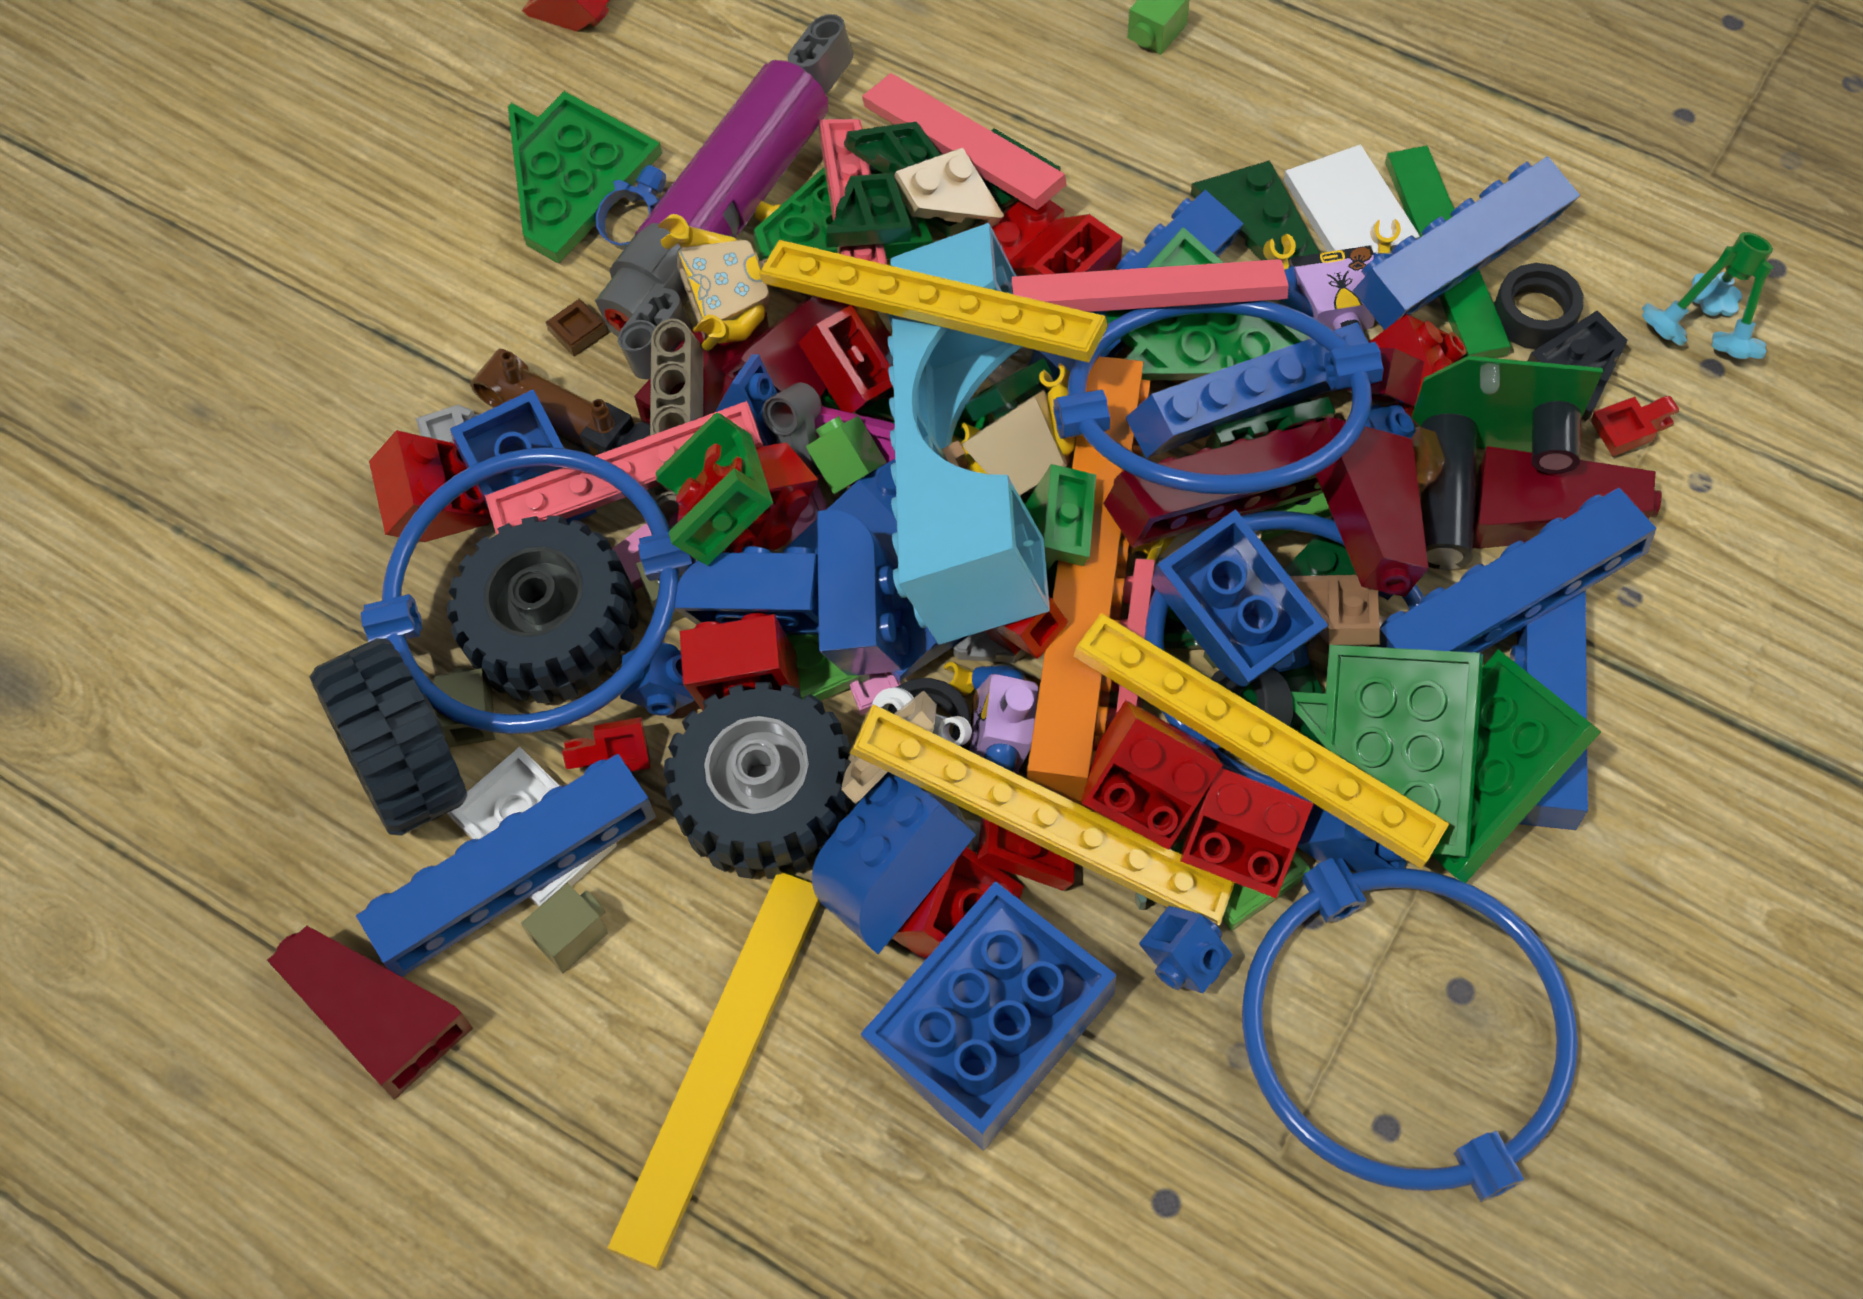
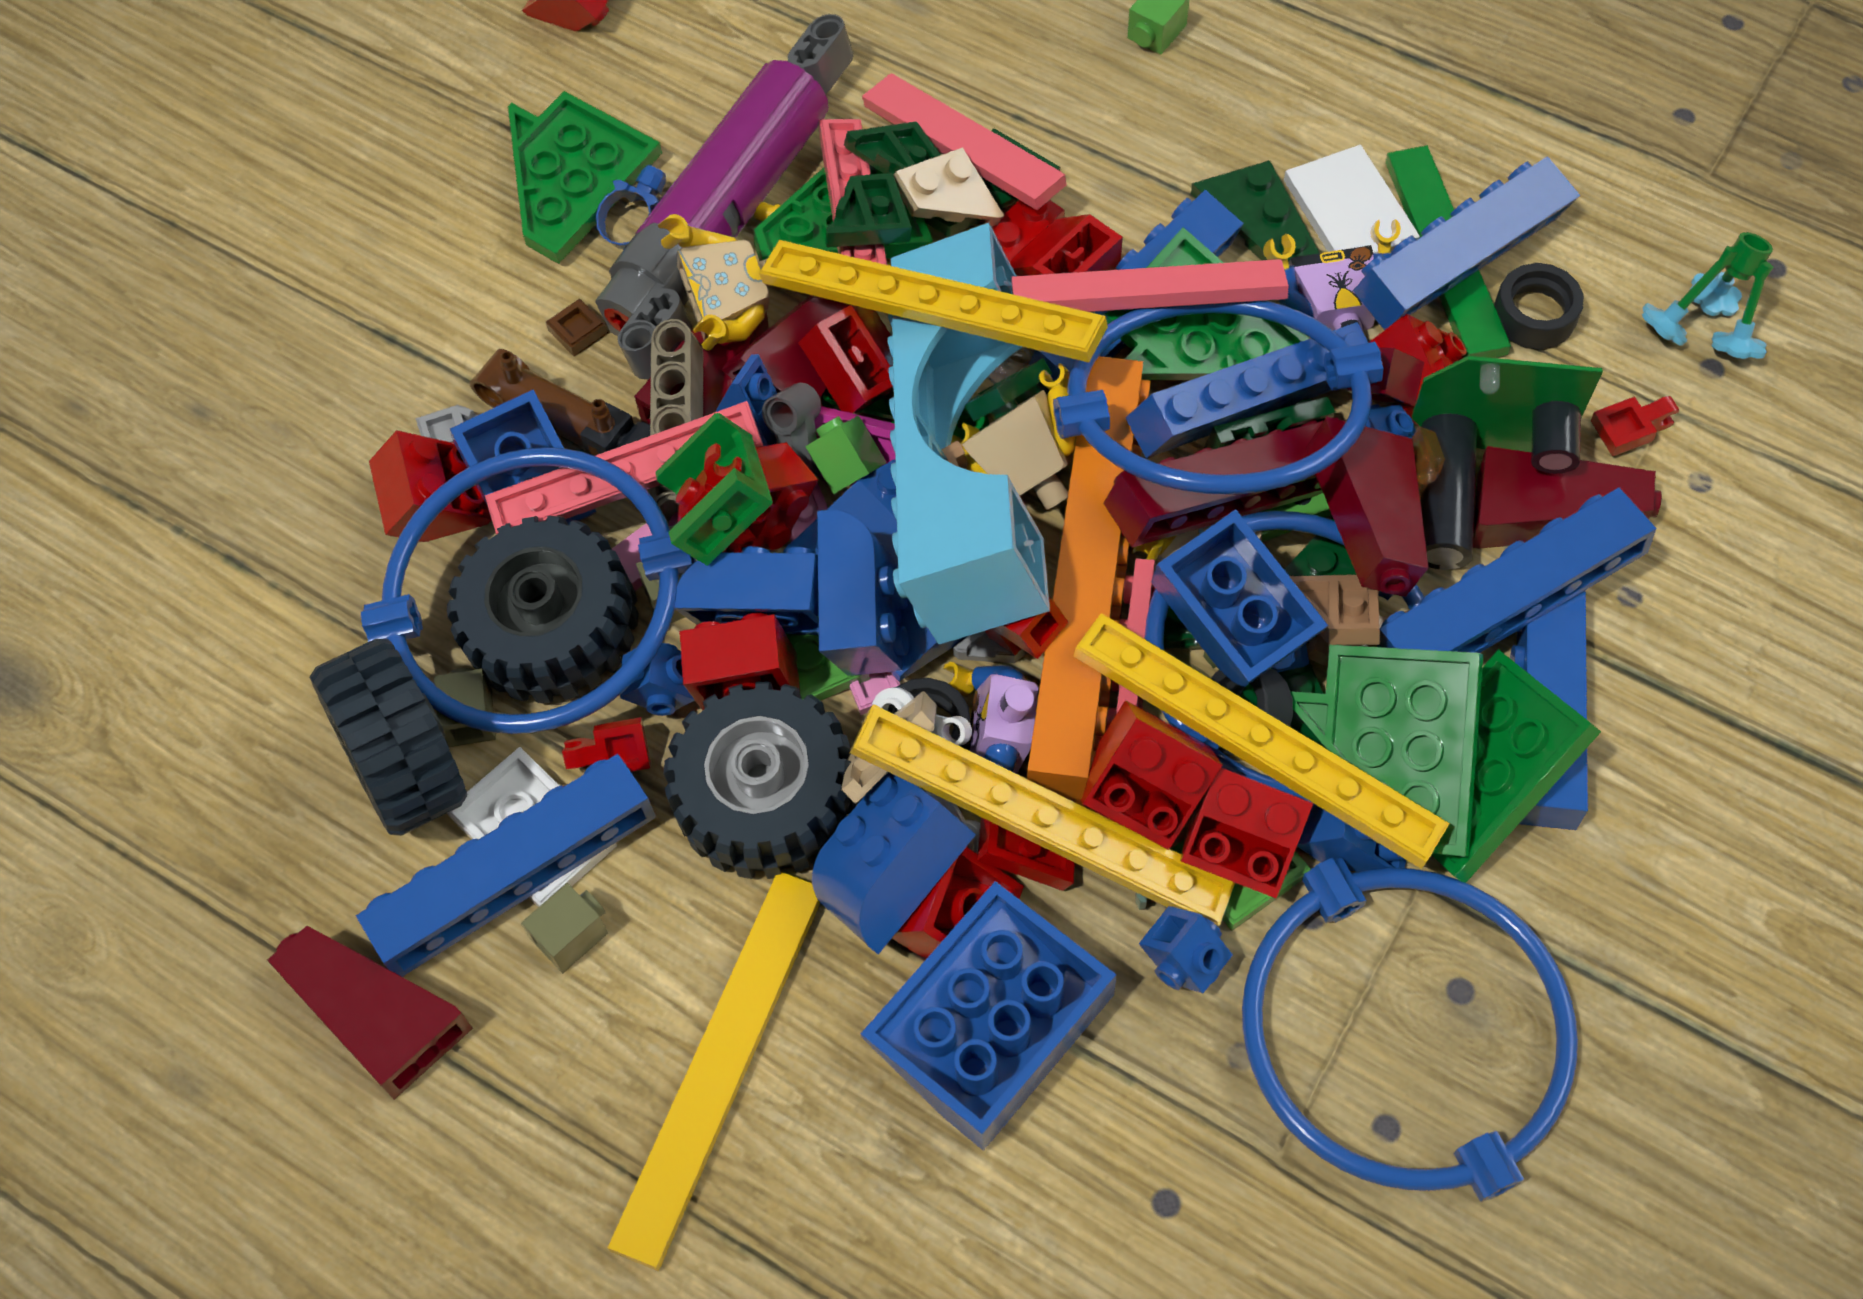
(1064, 515): green panel -> none
(1588, 344): black wing -> none

